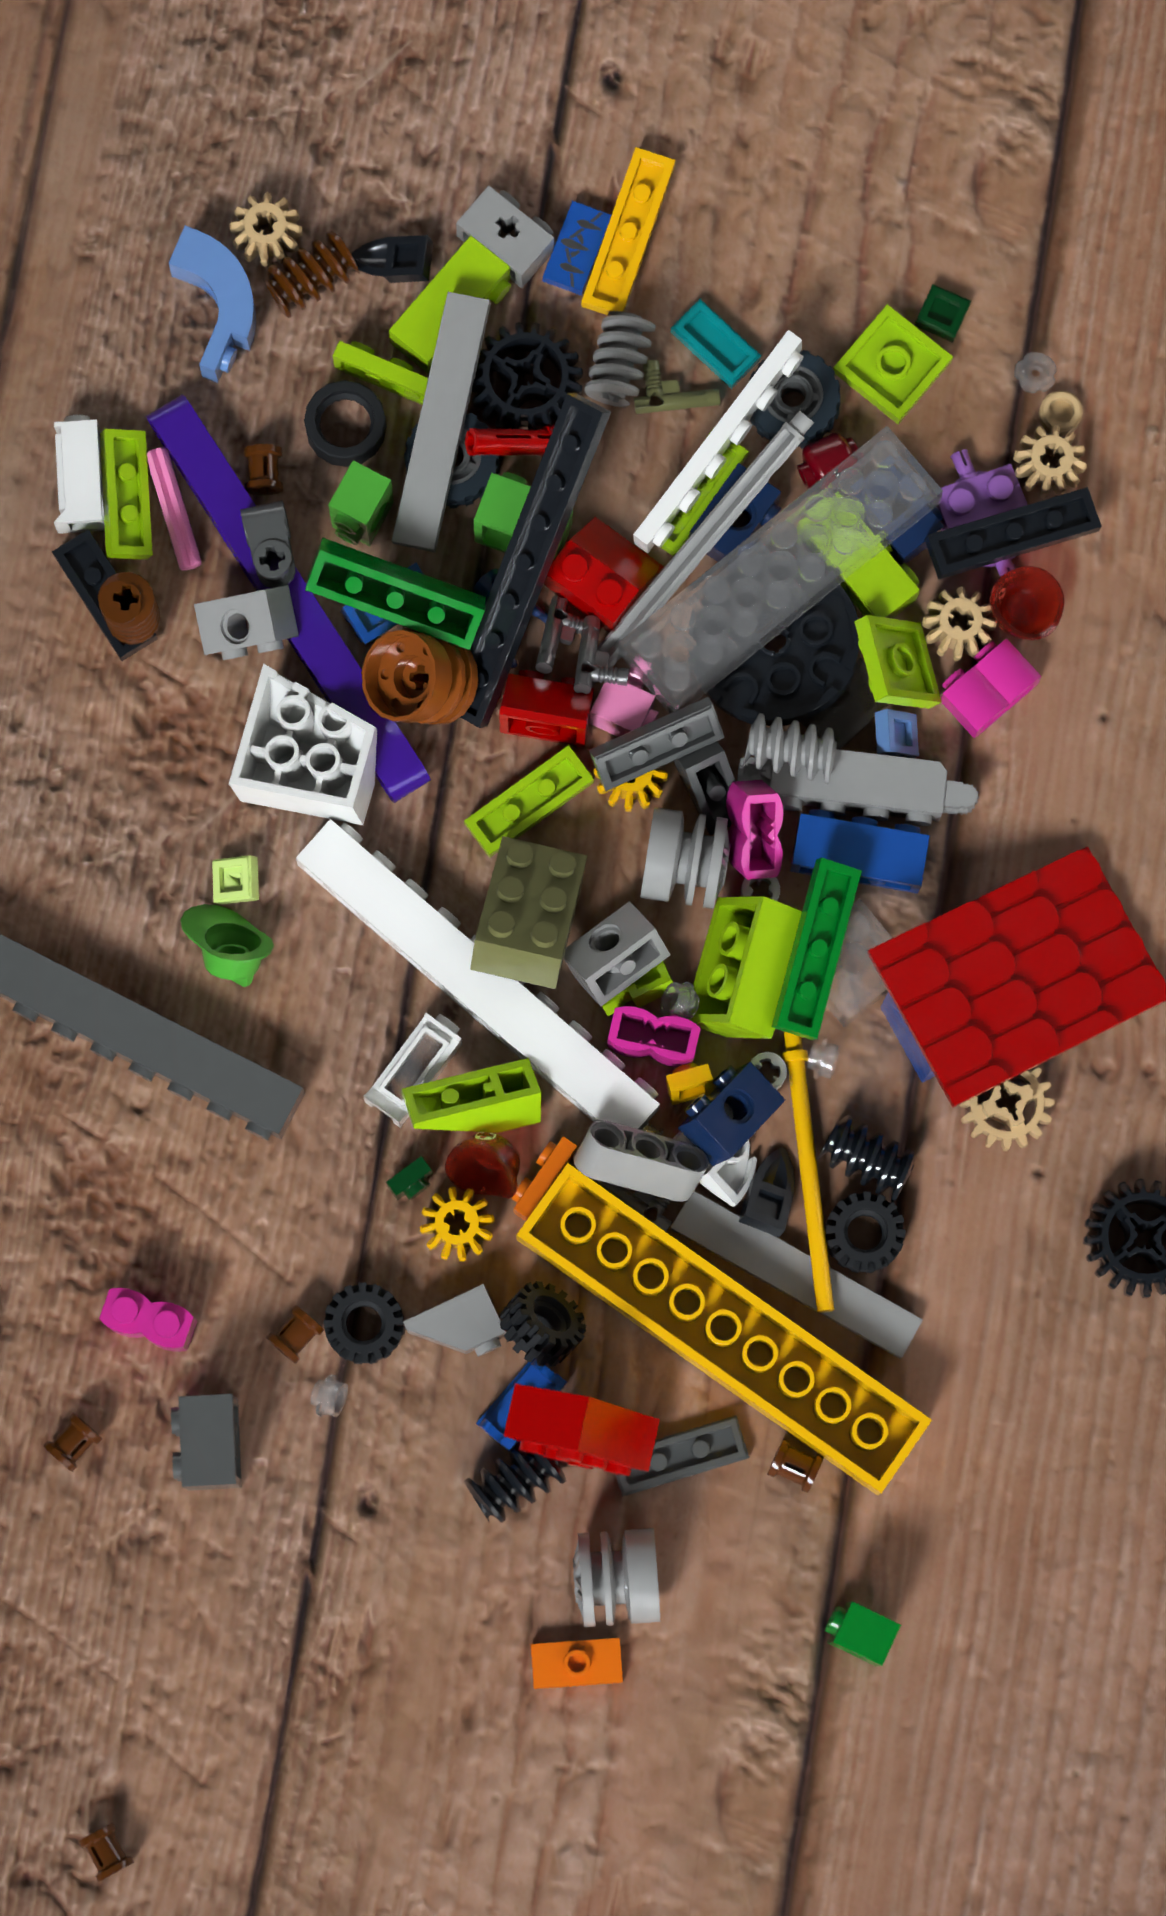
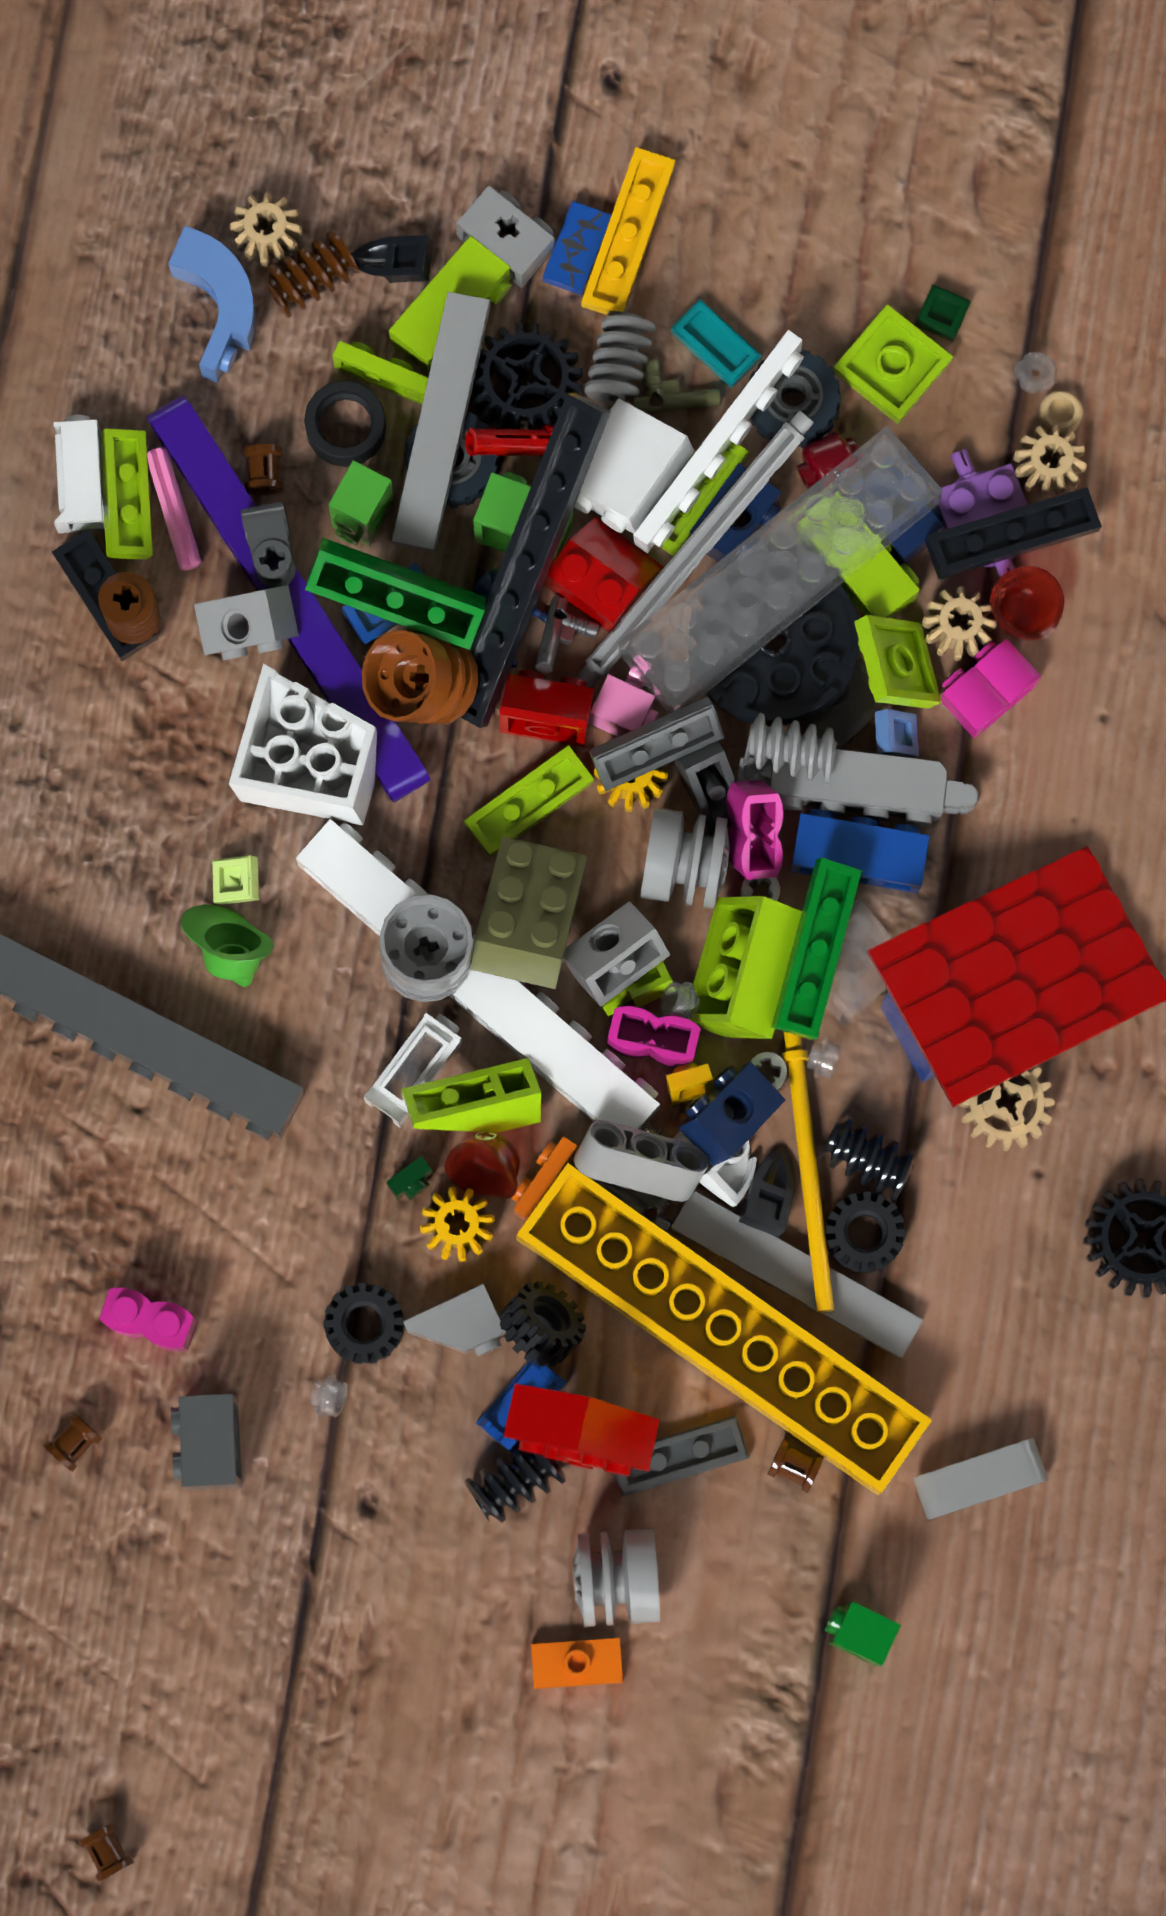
(295, 1334): reddish brown bush -> none
(445, 932): none -> light grey wheel
(595, 661): flat silver hose -> none
(632, 467): none -> white brick
(980, 1478): none -> light grey beam

